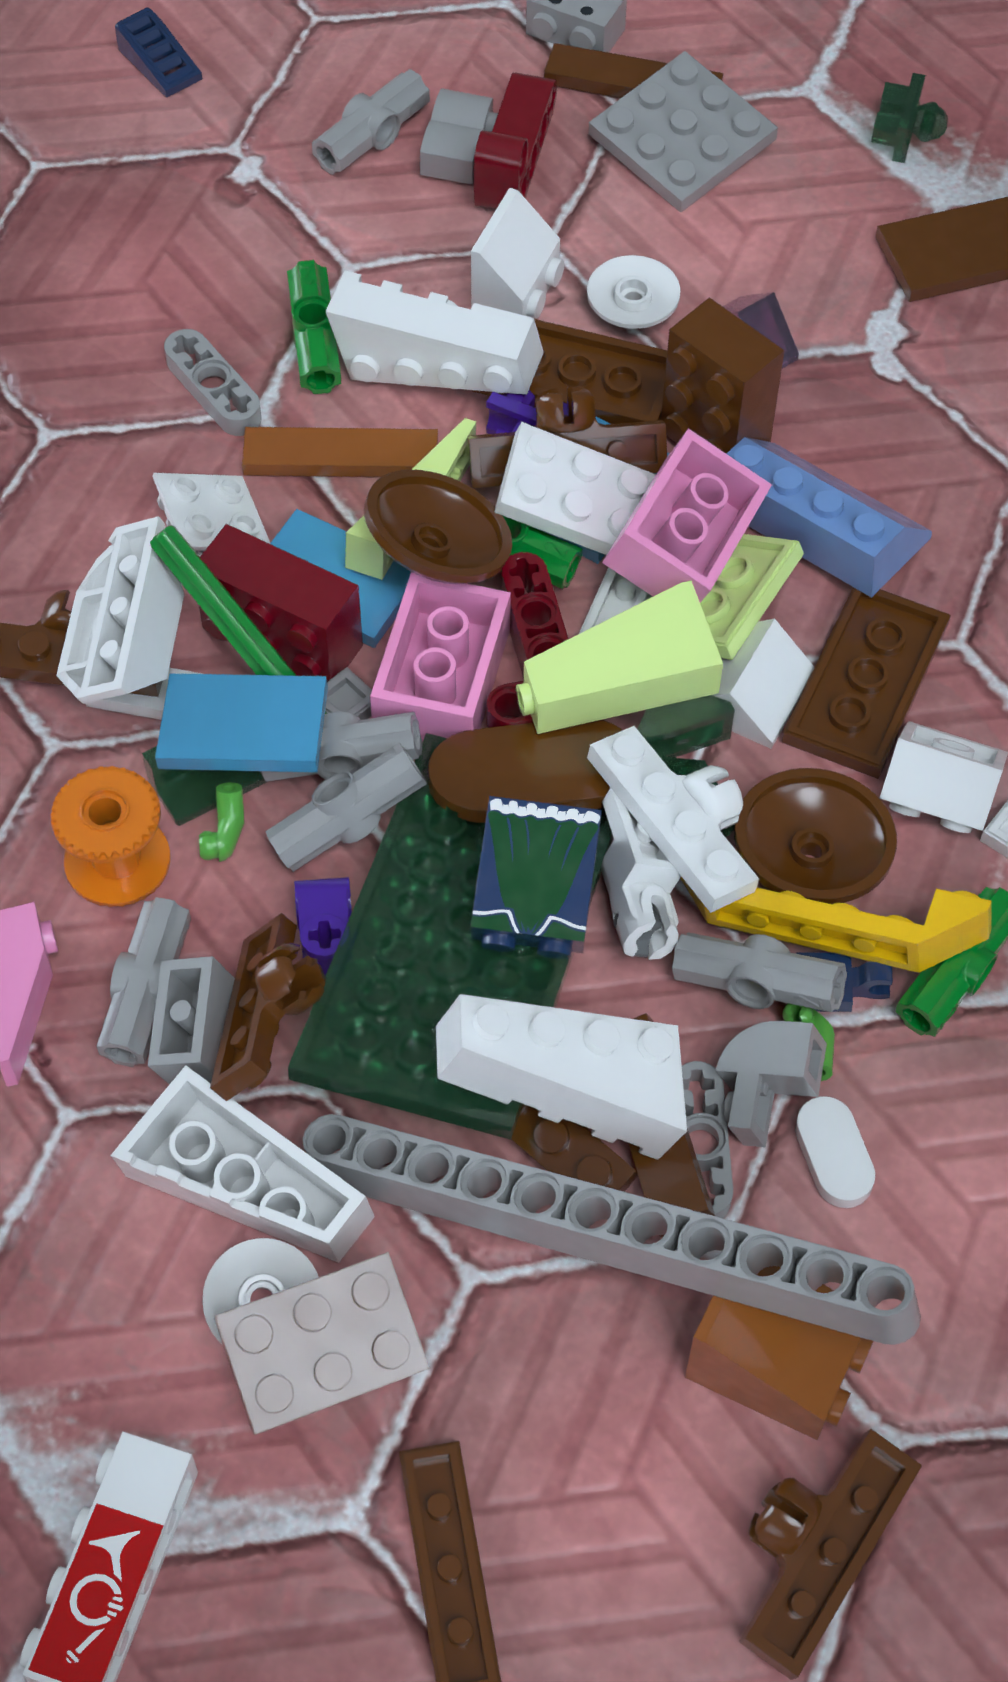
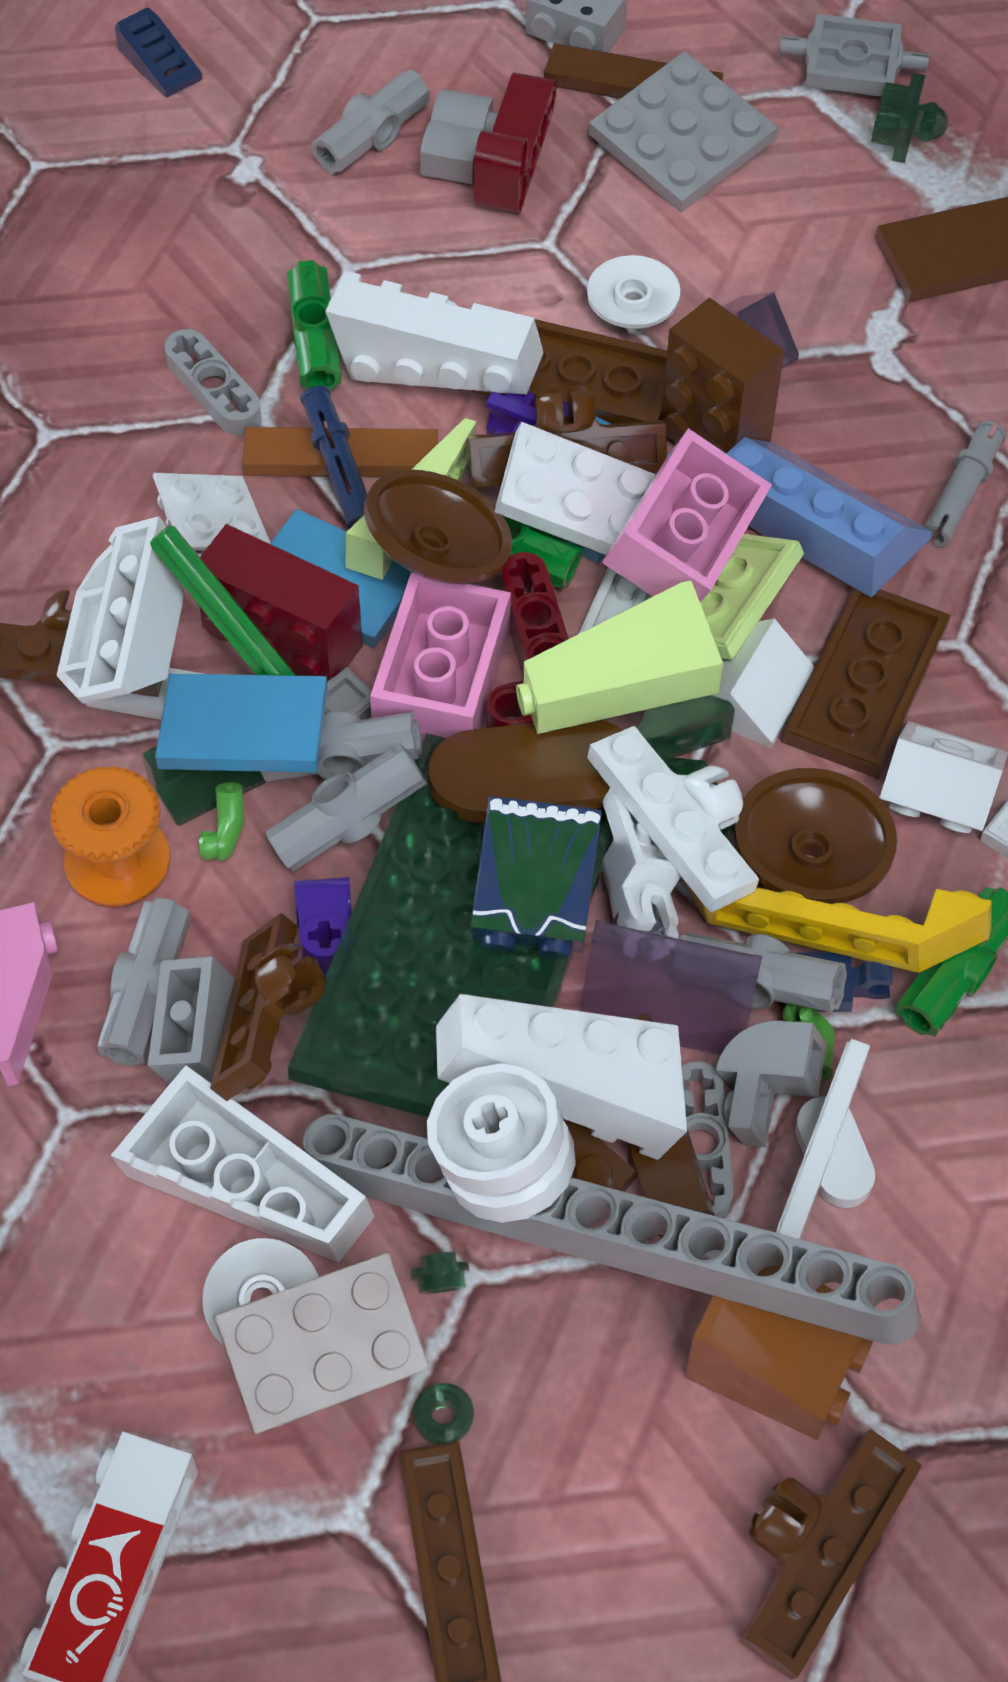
(321, 409): none -> dark blue pin
(440, 1273): none -> clear green plate
(440, 1396): none -> clear green plate
(501, 1142): none -> white wheel
(515, 259): white slope -> none
(673, 981): none -> clear purple piece
(823, 1140): none -> white tile
(853, 54): none -> light grey plate
(971, 468): none -> light grey pin

